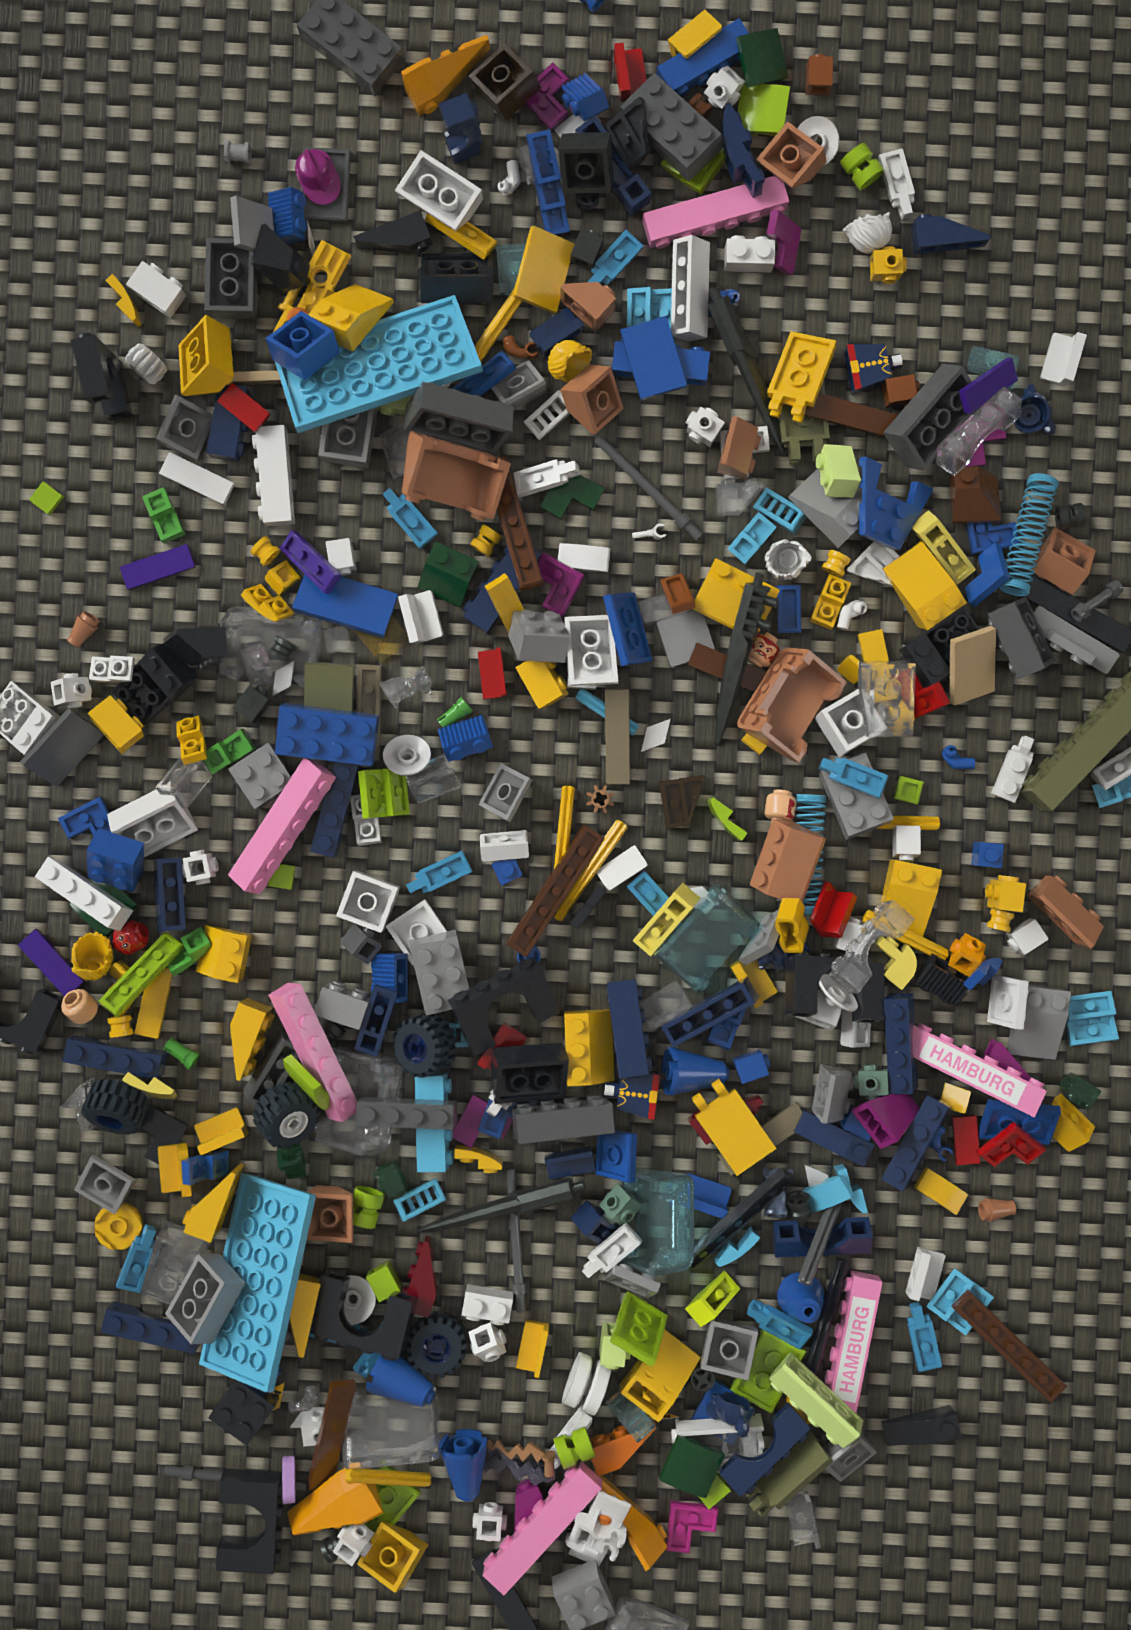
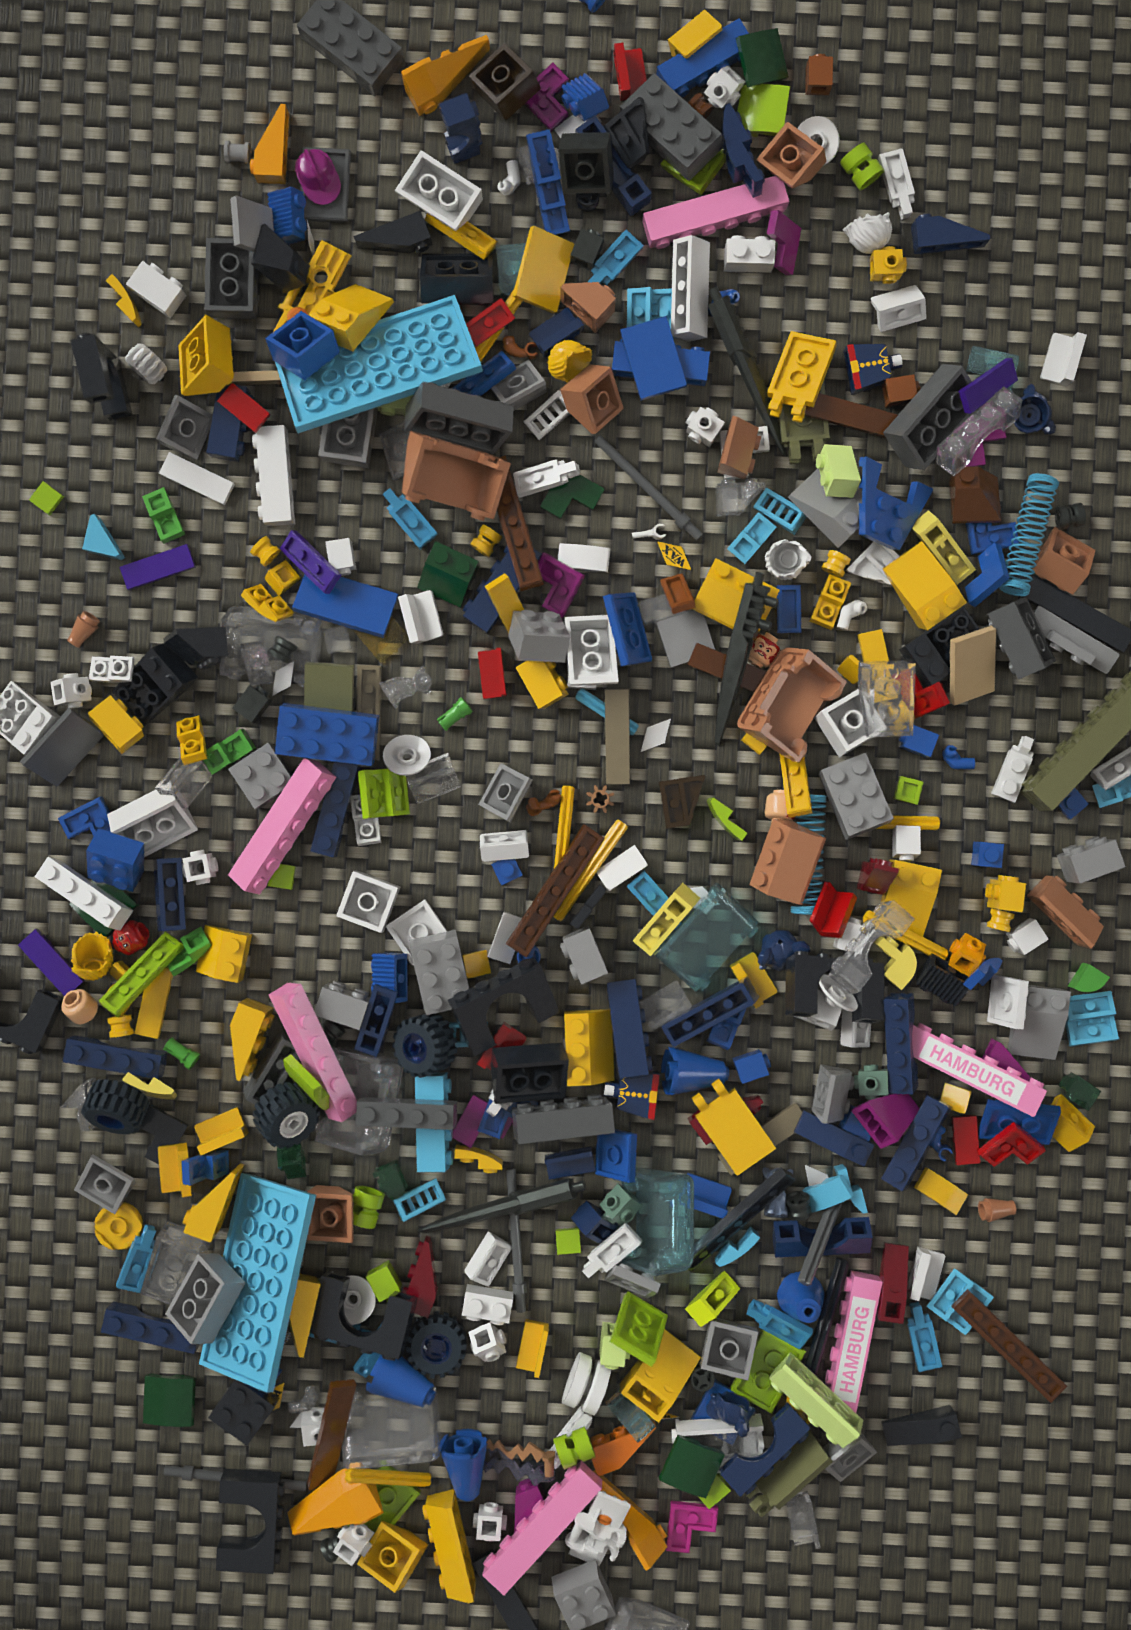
(99, 540): none -> medium azure slope
(169, 1400): none -> dark green slope
(271, 152): none -> light orange slope
(288, 1479): lavender beam -> none
(361, 943): dark grey brick -> none
(440, 873): dark azure hinge -> none
(451, 1546): none -> yellow slope
(465, 738): blue brick -> none
(476, 964): none -> yellow slope
(488, 1259): none -> white slope
(489, 322): none -> red panel
(499, 949): none -> white slope
(535, 807): none -> dark orange arm
(568, 1241): none -> lime tile
(584, 954): none -> light grey brick
(674, 555): none -> yellow sticker
(762, 941): light grey wing -> none
(792, 925): yellow brick -> none
(796, 787): none -> yellow tile
(855, 776): dark azure hinge -> none
(876, 876): none -> dark red slope
(894, 1286): none -> dark red slope
(899, 307): none -> white panel
(920, 743): none -> blue brick
(1072, 804): none -> blue plate
(1088, 979): none -> bright green brick
(1090, 860): none -> light grey brick
(1111, 590): dark grey bar -> none

